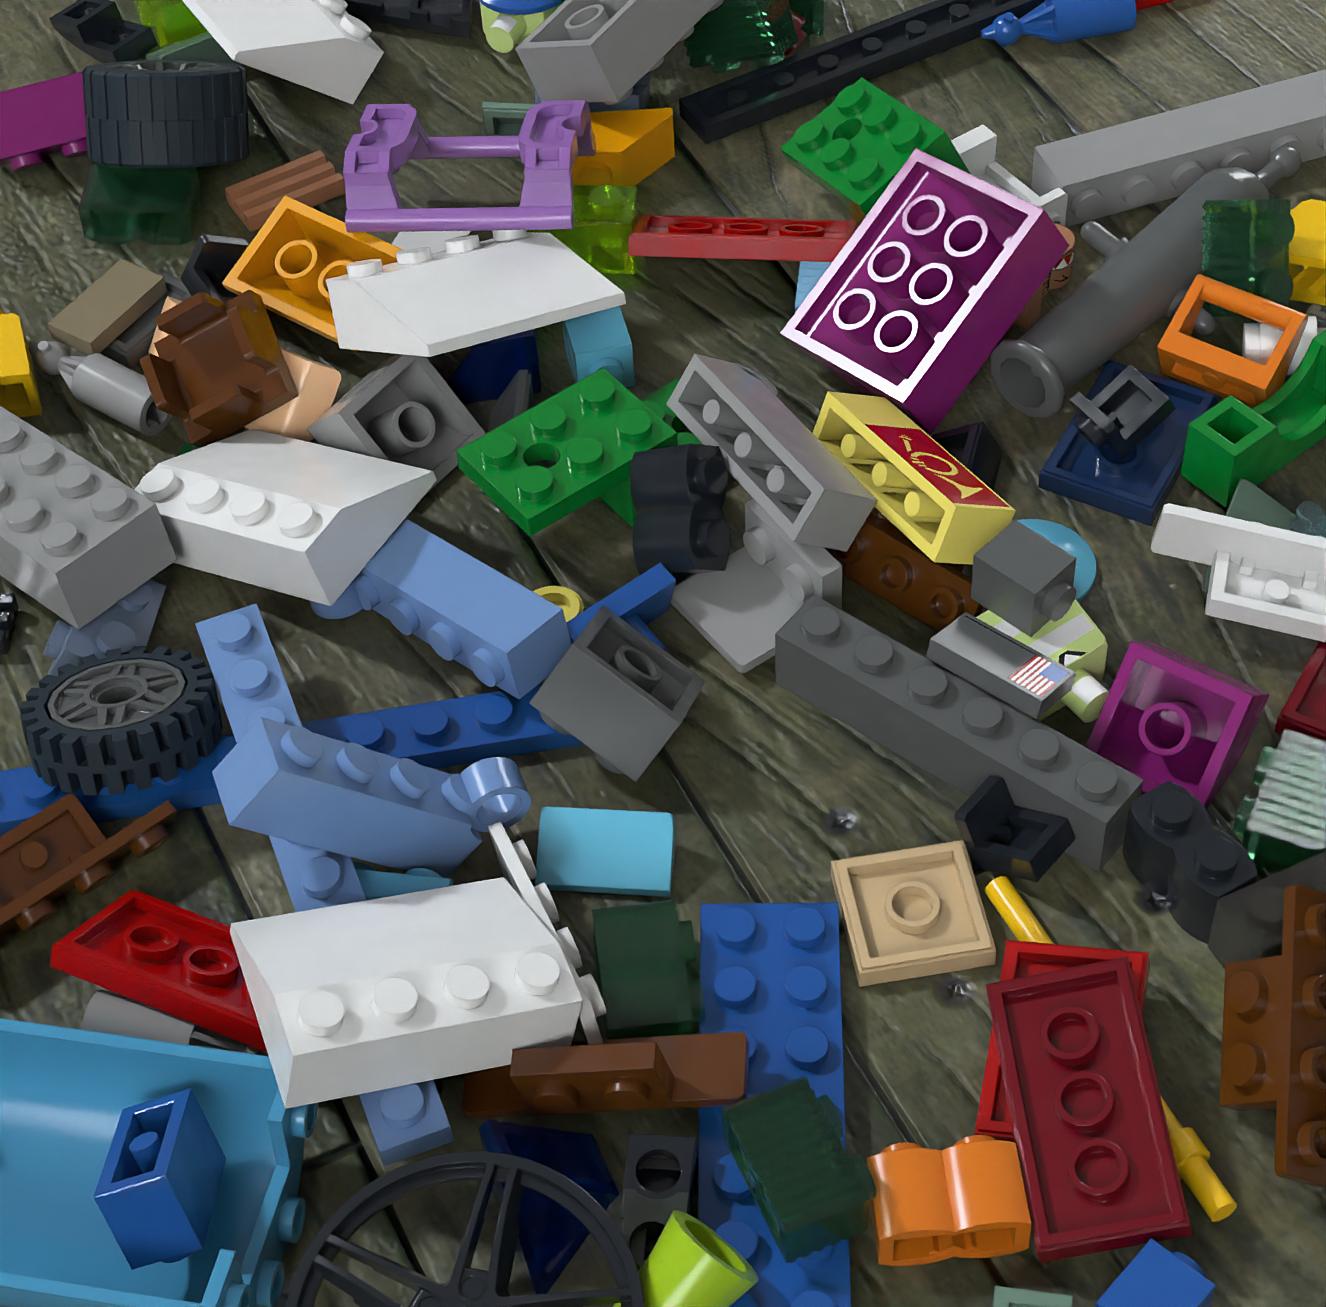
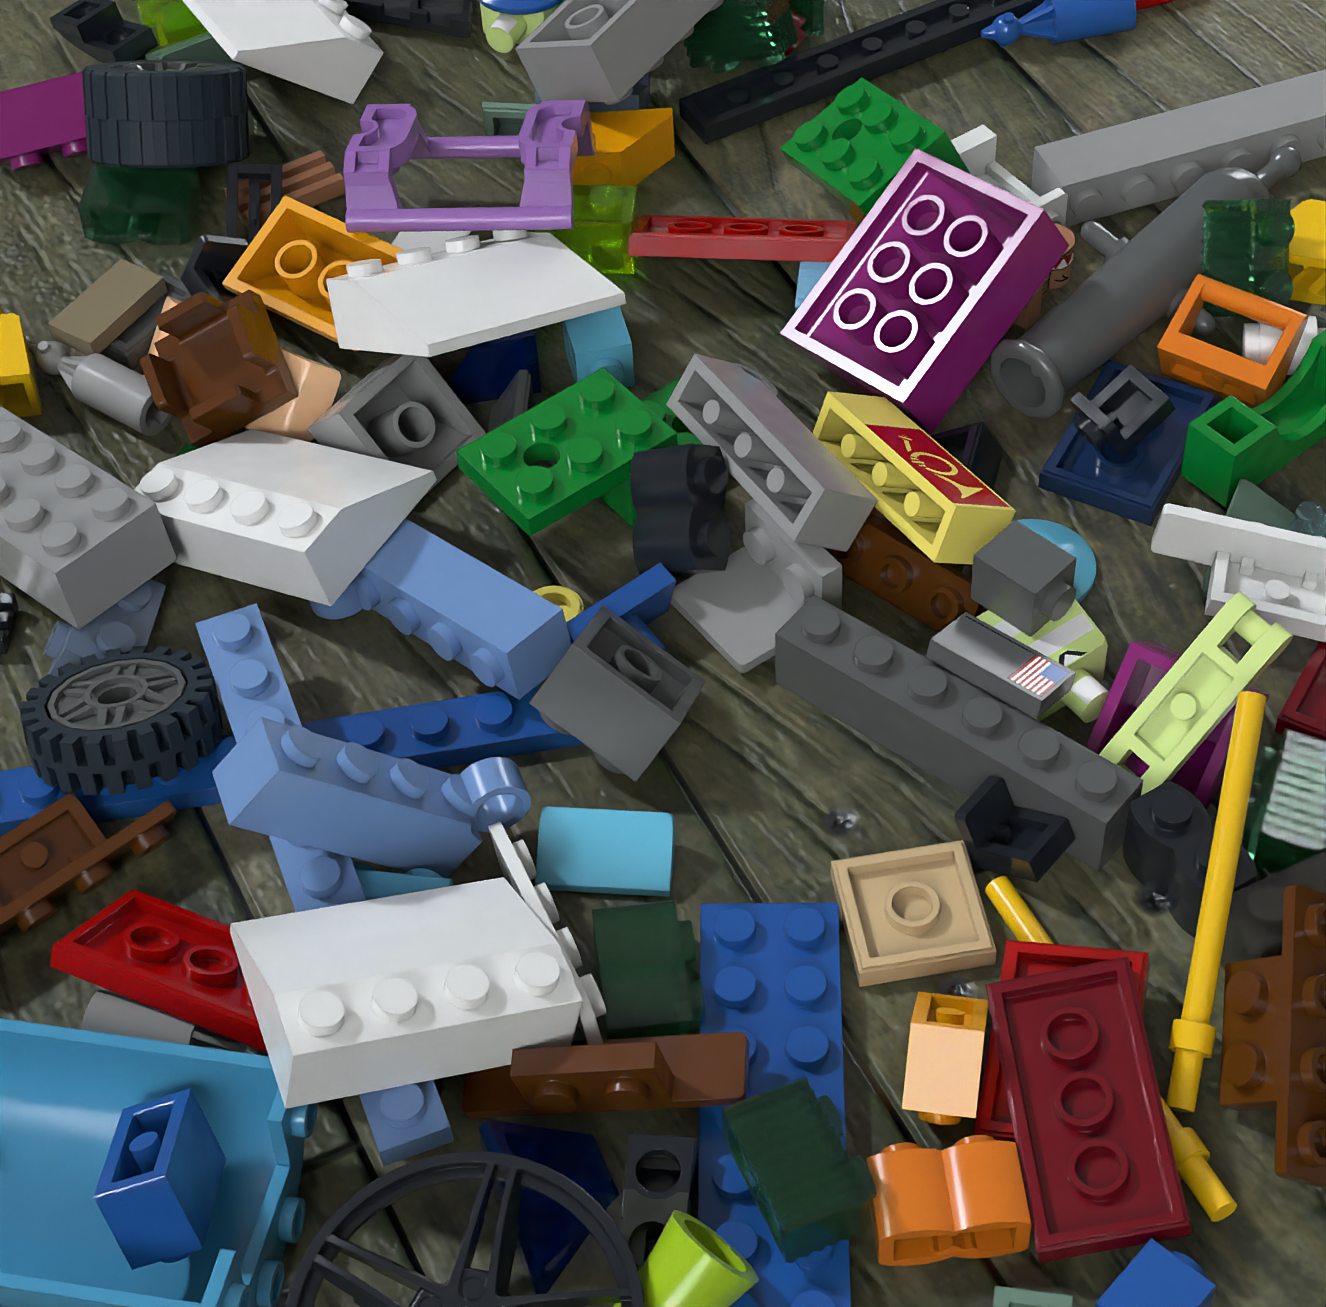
(254, 173): none -> black tile
(944, 1057): none -> slope
(1192, 1035): none -> yellow bar
(1197, 692): none -> yellowish green plate

